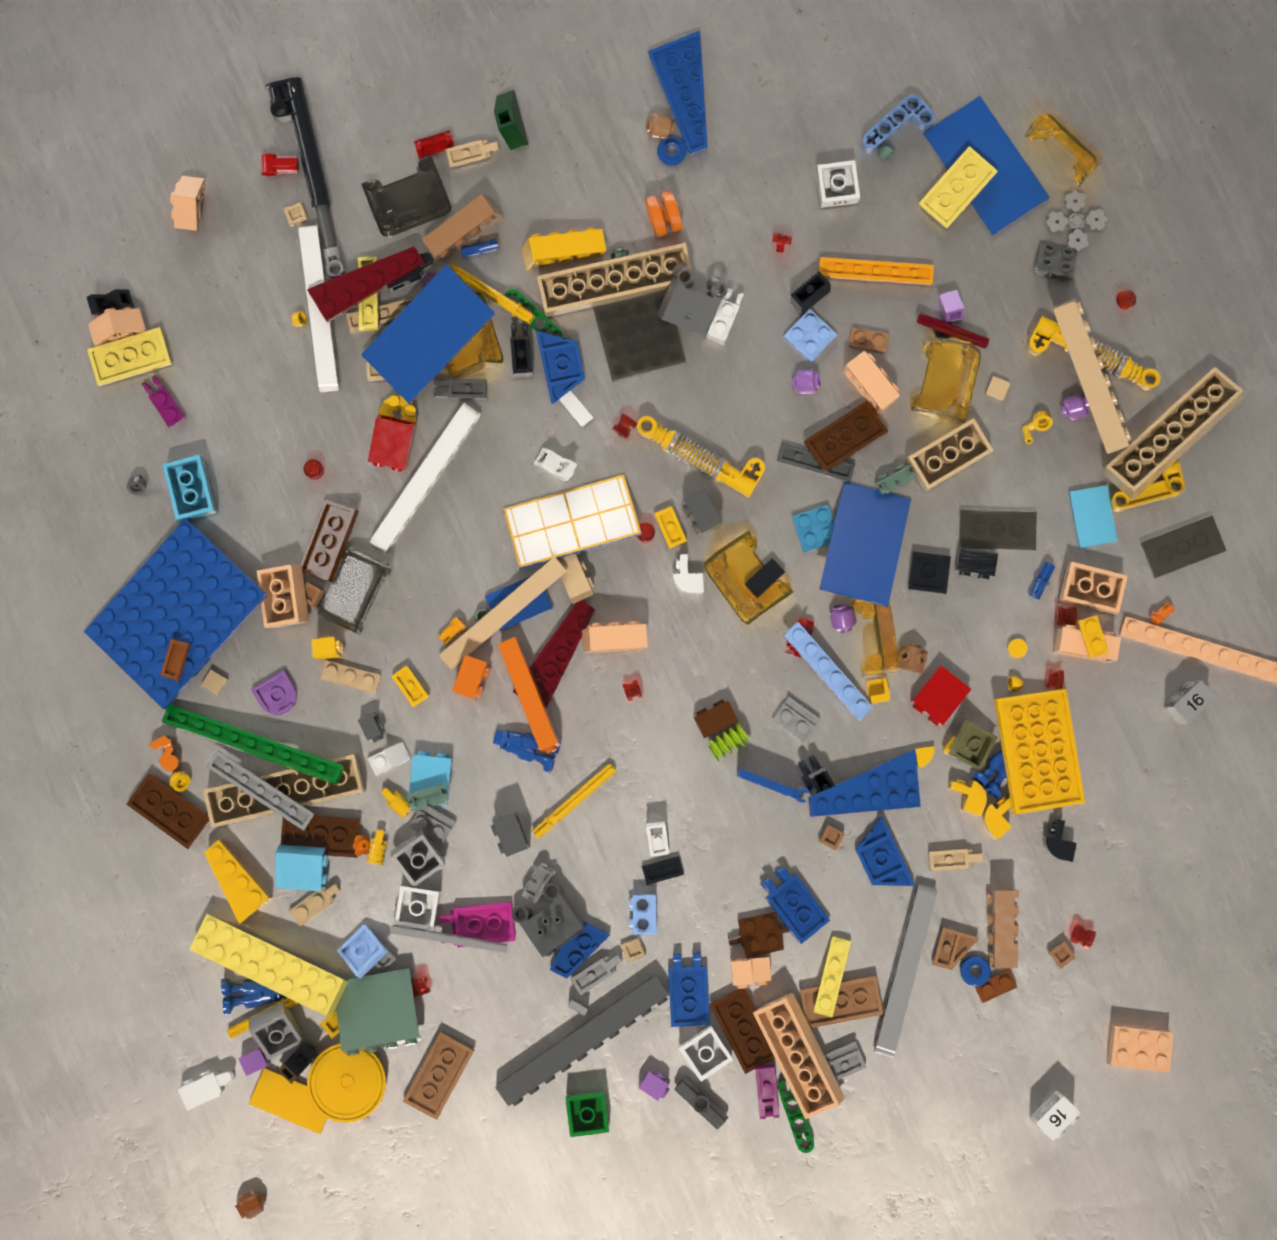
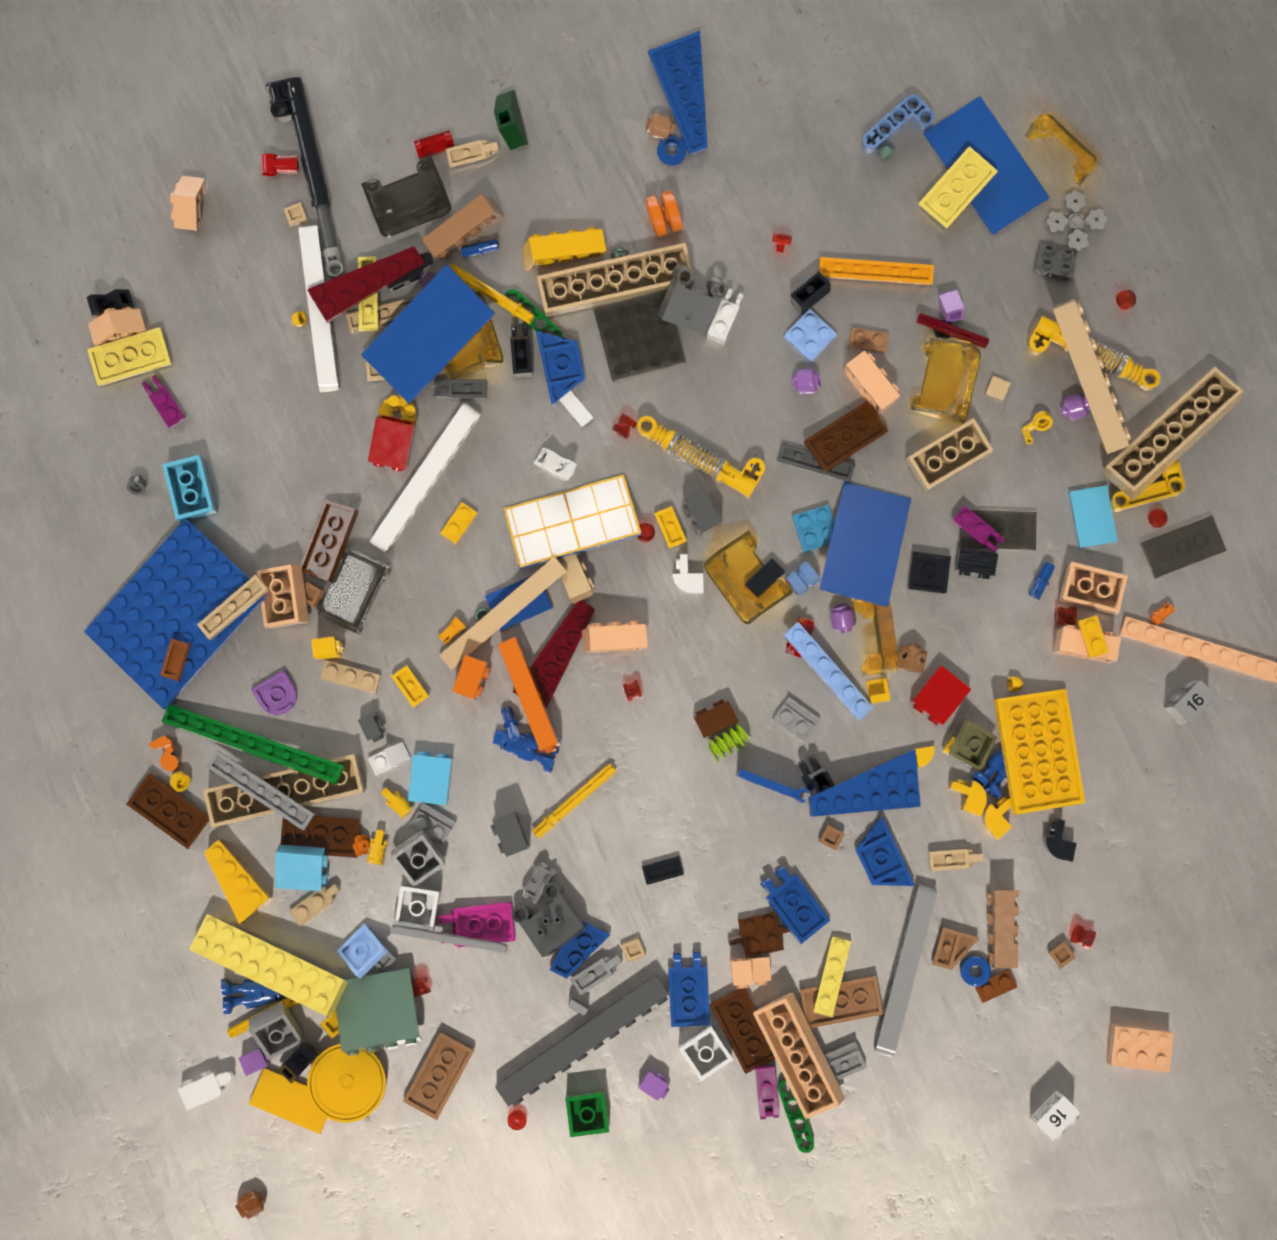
(214, 682): tan tile -> none
(233, 607): none -> tan plate
(311, 466): clear red wheel -> none
(434, 795): sand green hinge -> none
(458, 523): none -> yellow plate
(510, 724): none -> blue axle
(517, 1115): none -> clear red tile
(648, 914): light blue brick -> none
(657, 839): white slope -> none
(710, 1112): dark grey piece -> none
(803, 578): none -> medium blue wheel
(837, 184): white brick -> none
(901, 474): sand green hinge -> none
(977, 528): none -> magenta hinge
(1017, 648): yellow tile -> none
(1054, 679): clear red wheel -> none
(1157, 518): none -> clear red plate

